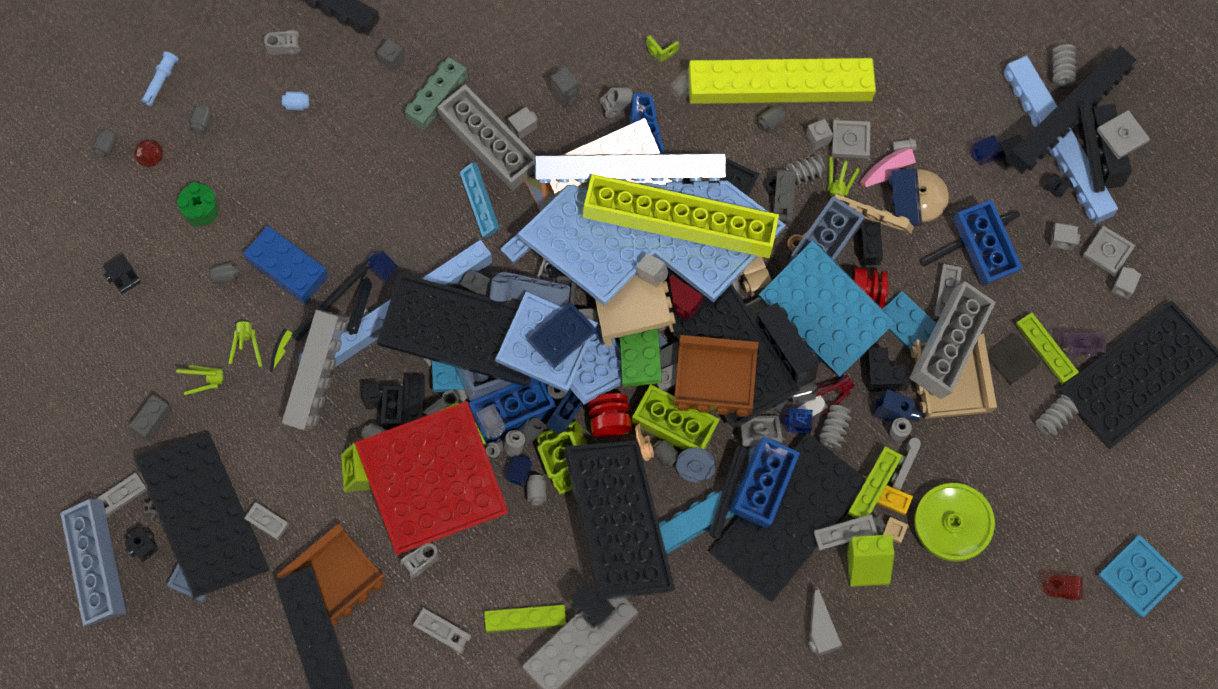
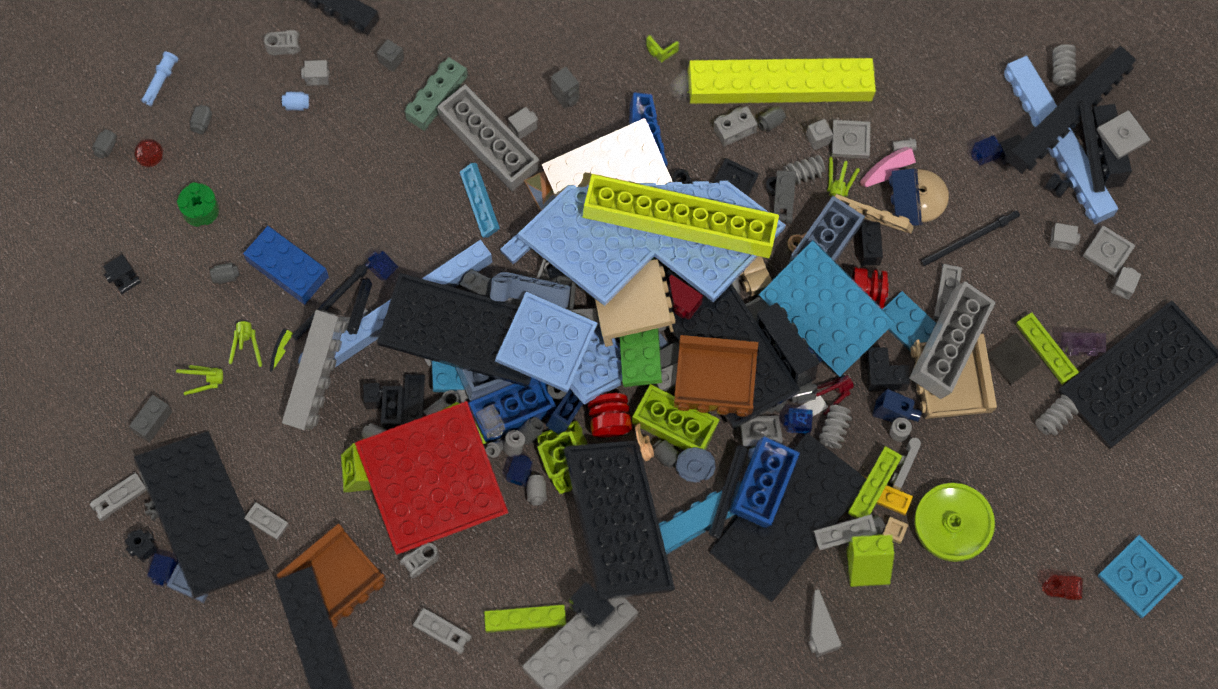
(93, 562): sand blue arch -> none
(161, 569): none -> clear blue brick
(316, 72): none -> light grey brick
(562, 335): dark blue plate -> none
(615, 101): light grey piece -> none
(630, 166): brick -> none
(652, 270): light grey brick -> none
(735, 126): none -> light grey brick
(987, 242): blue brick -> none

